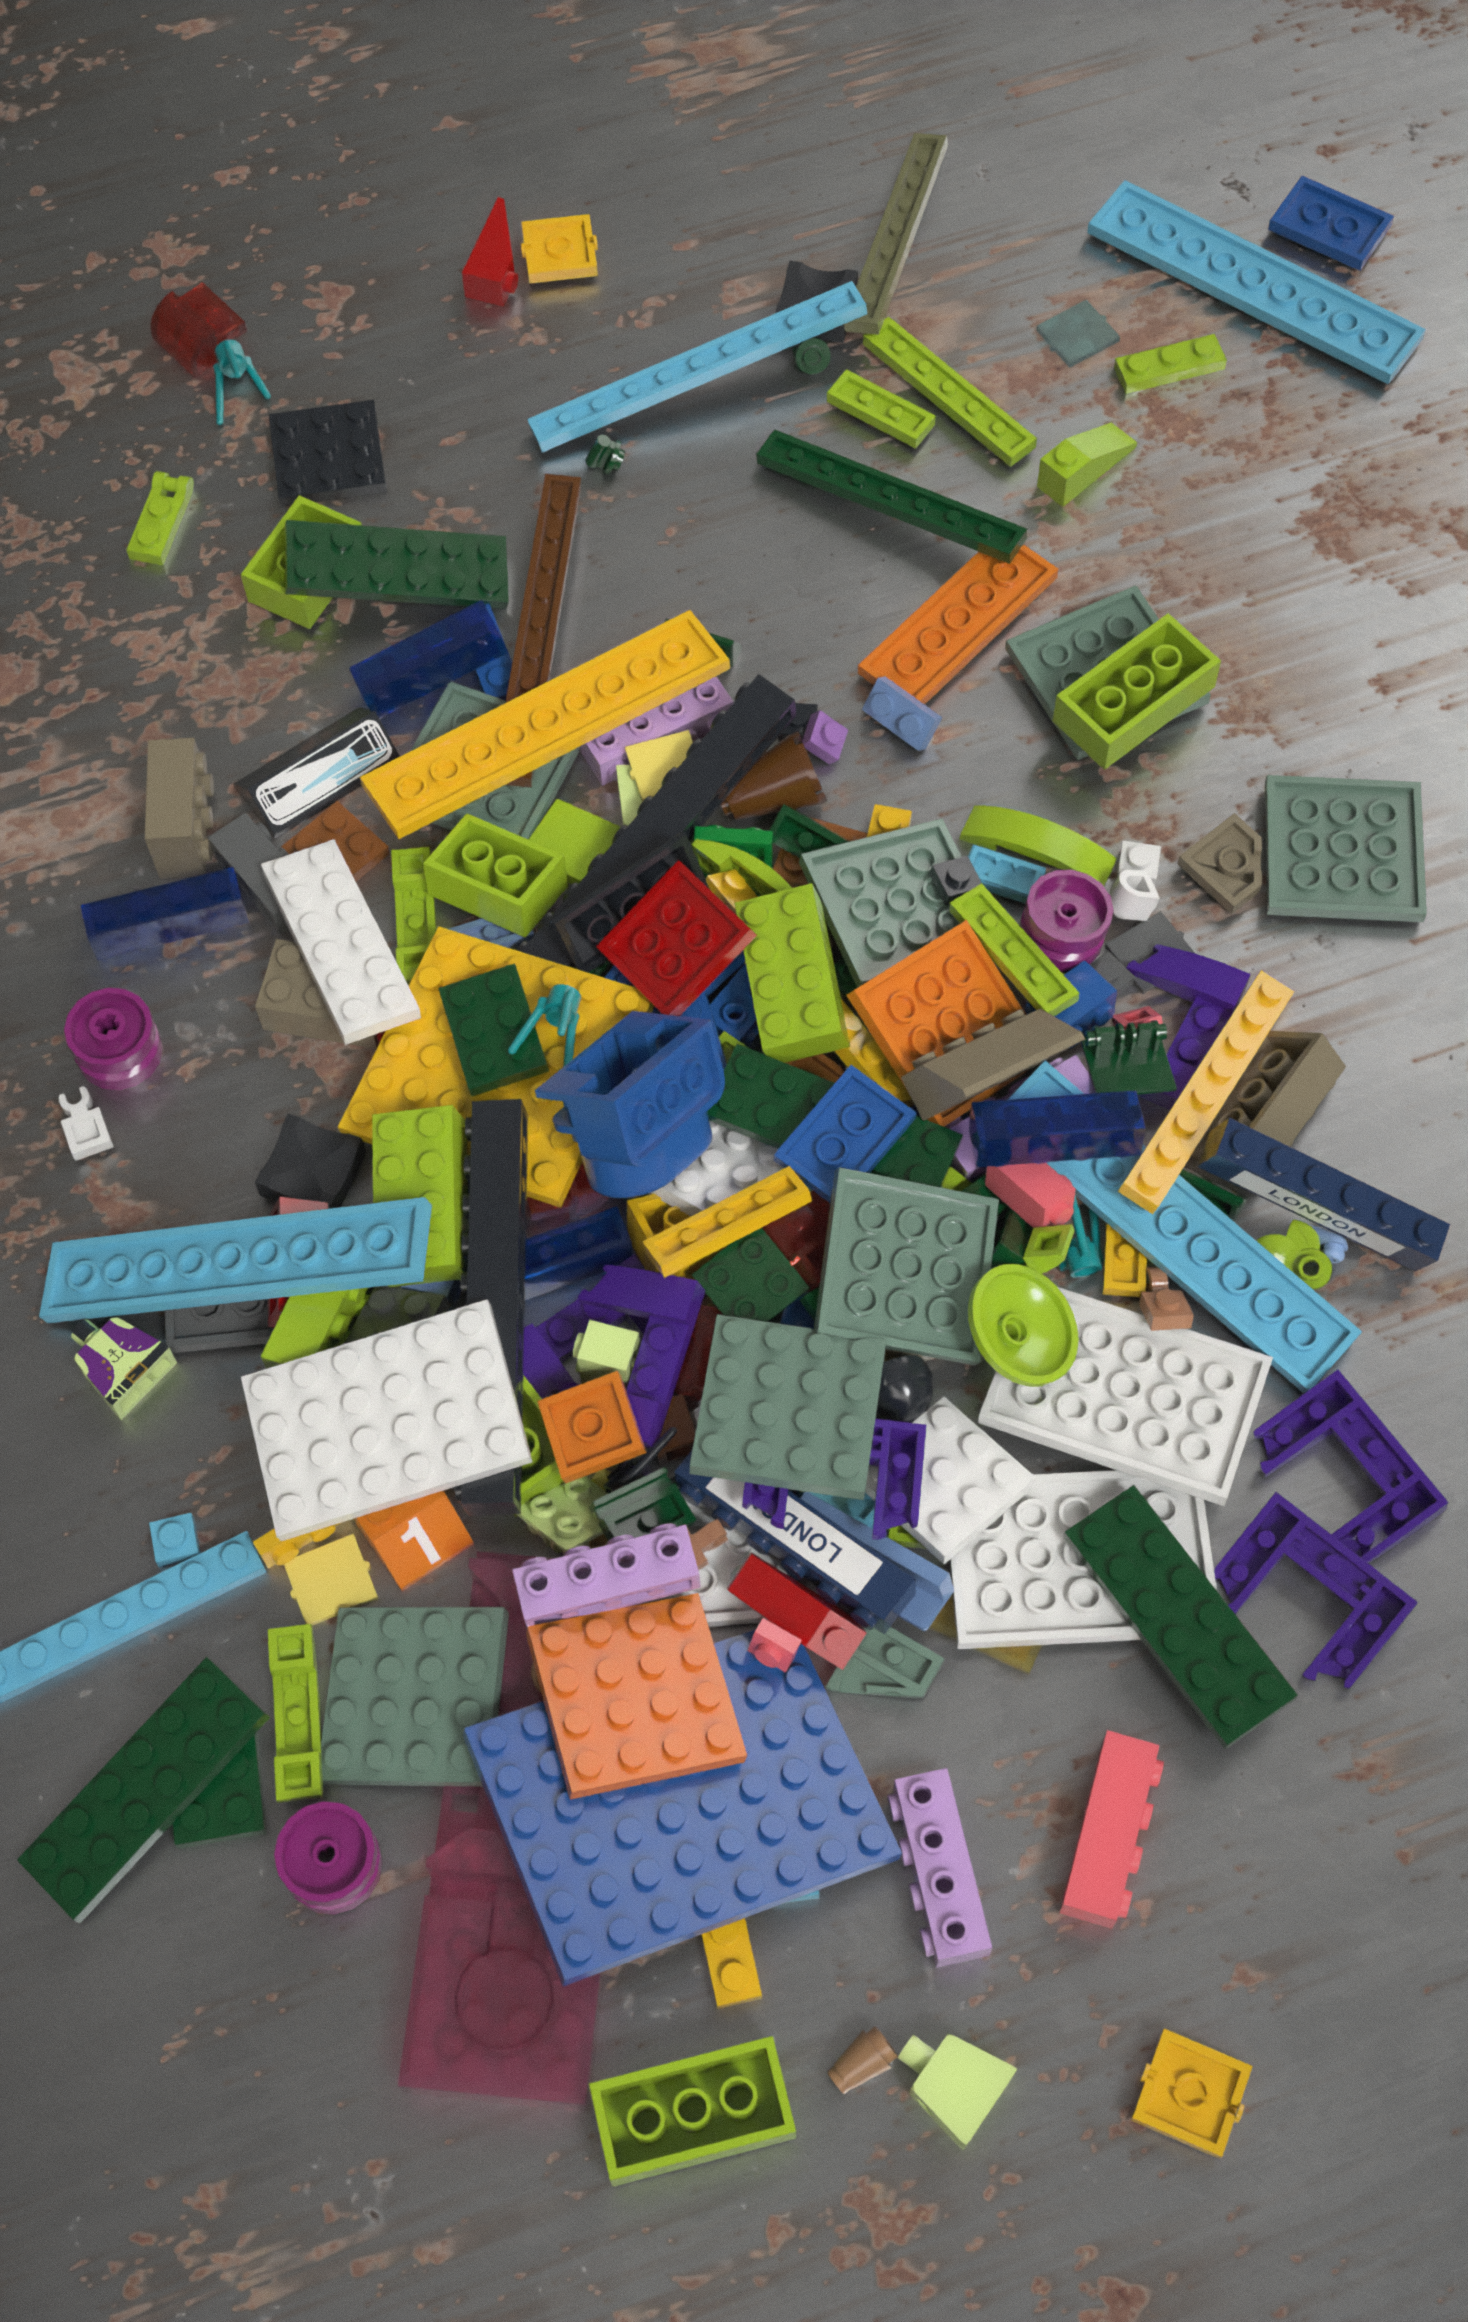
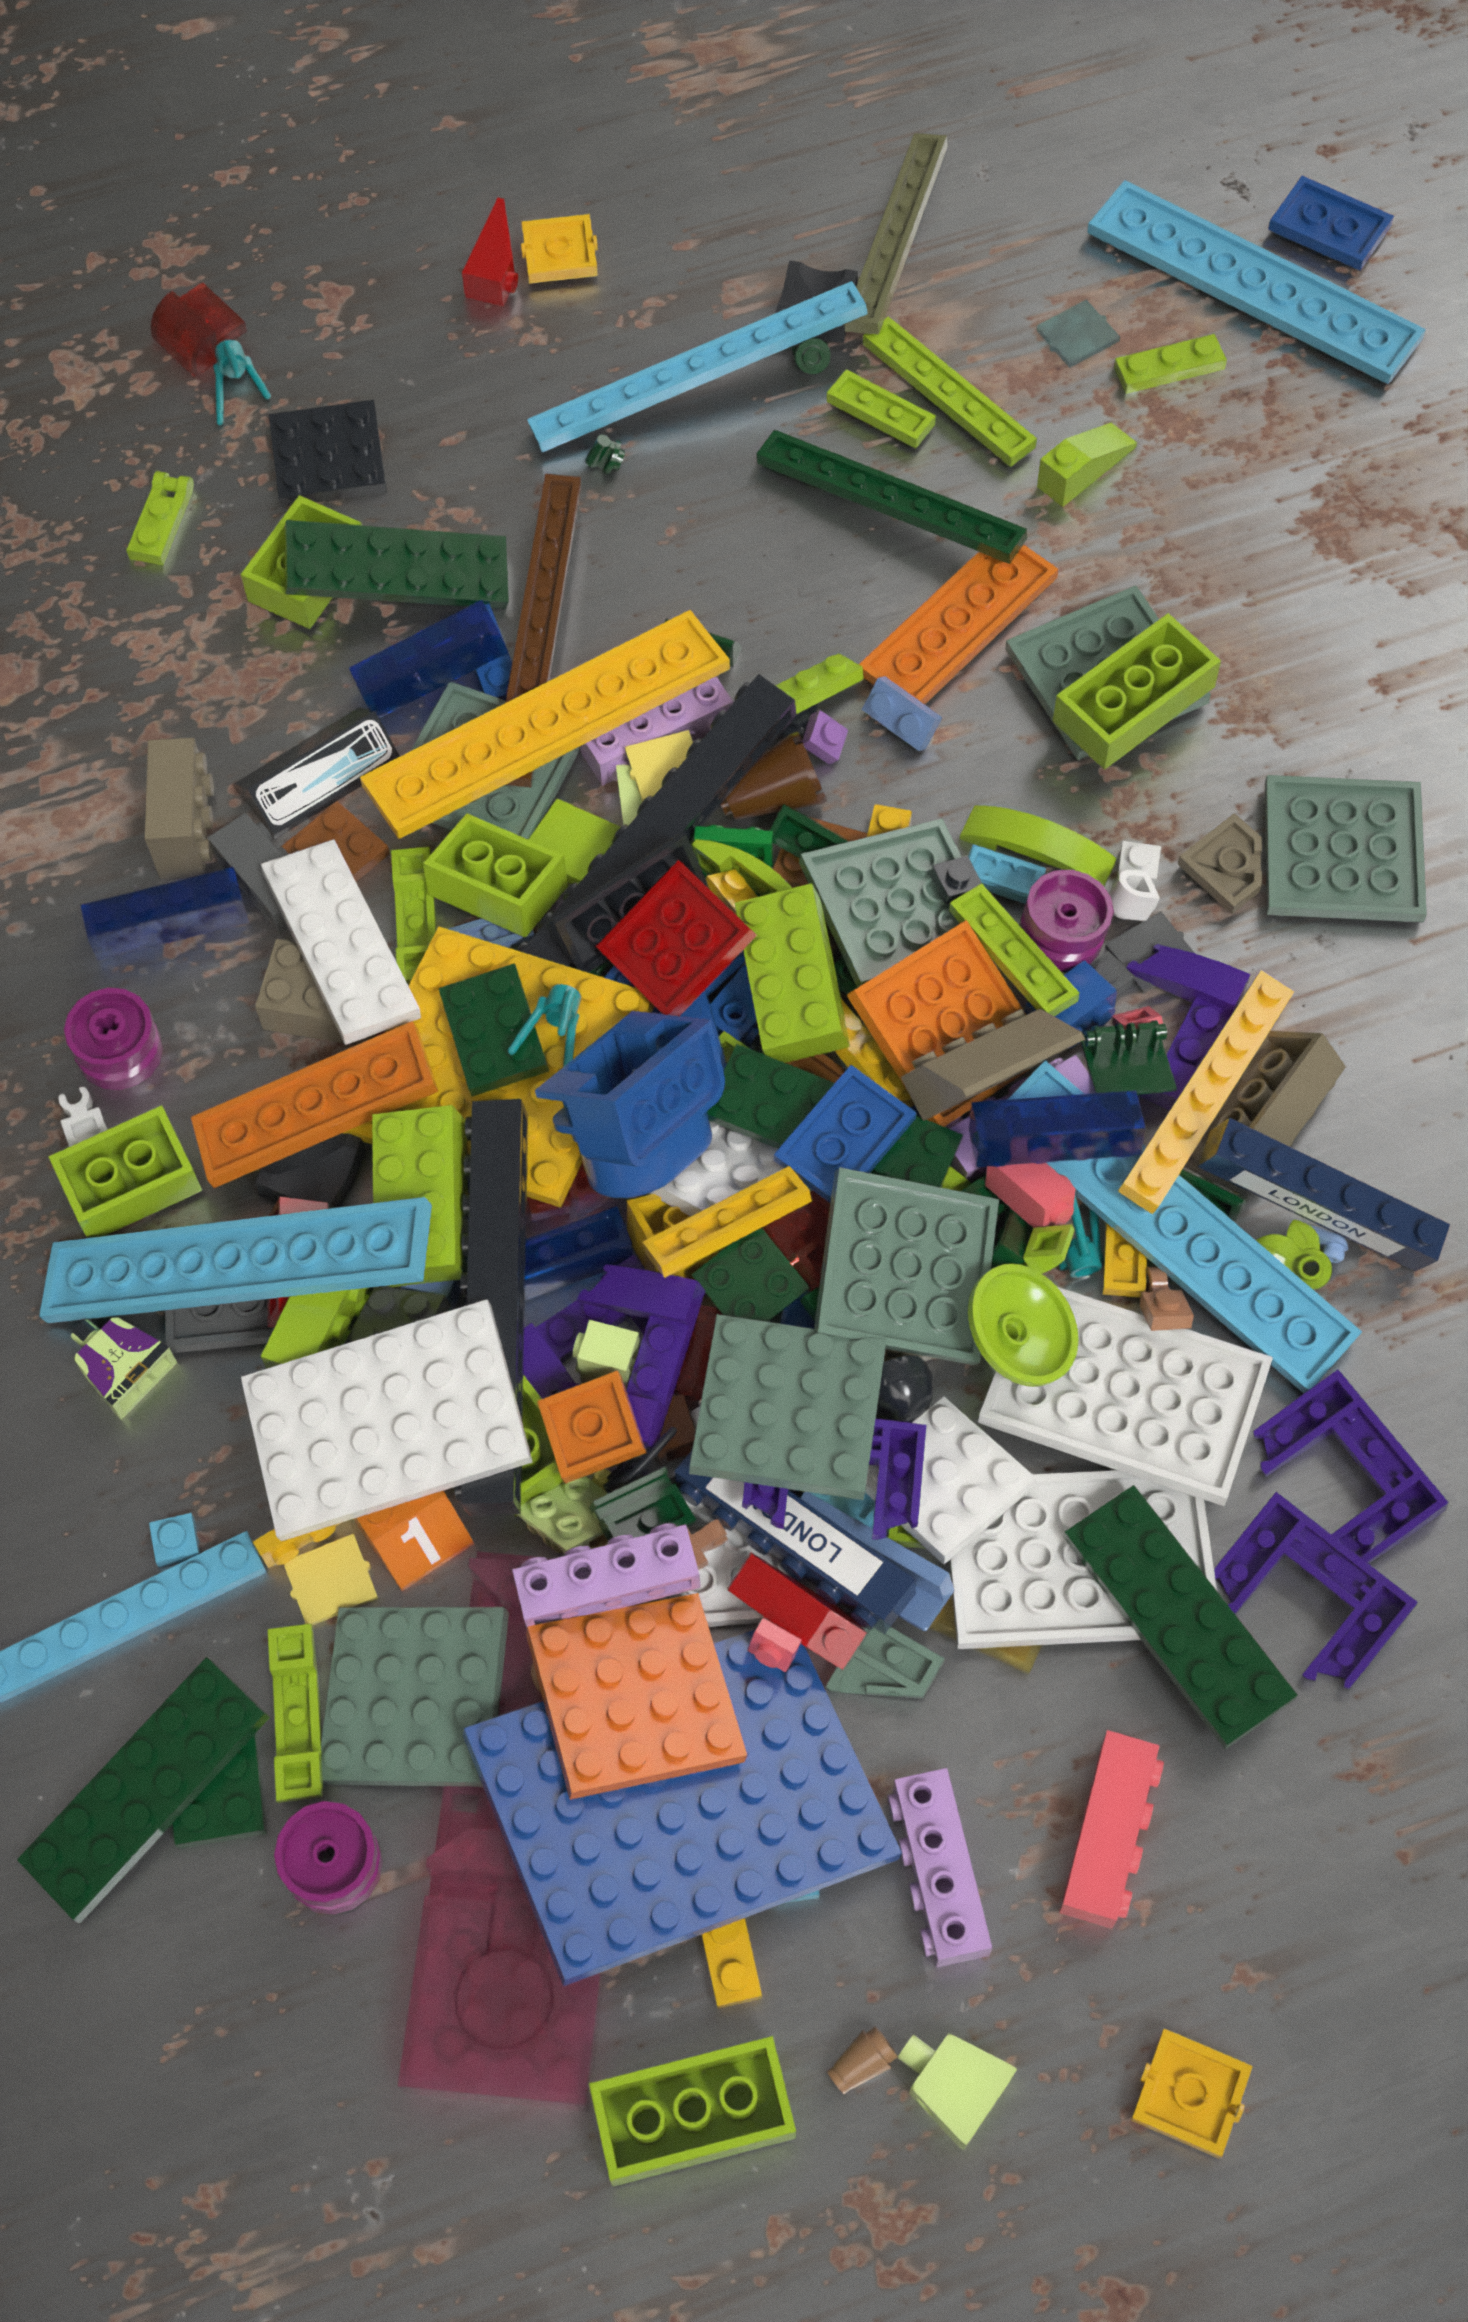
(125, 1173): none -> lime brick
(313, 1104): none -> orange plate
(822, 681): none -> lime plate

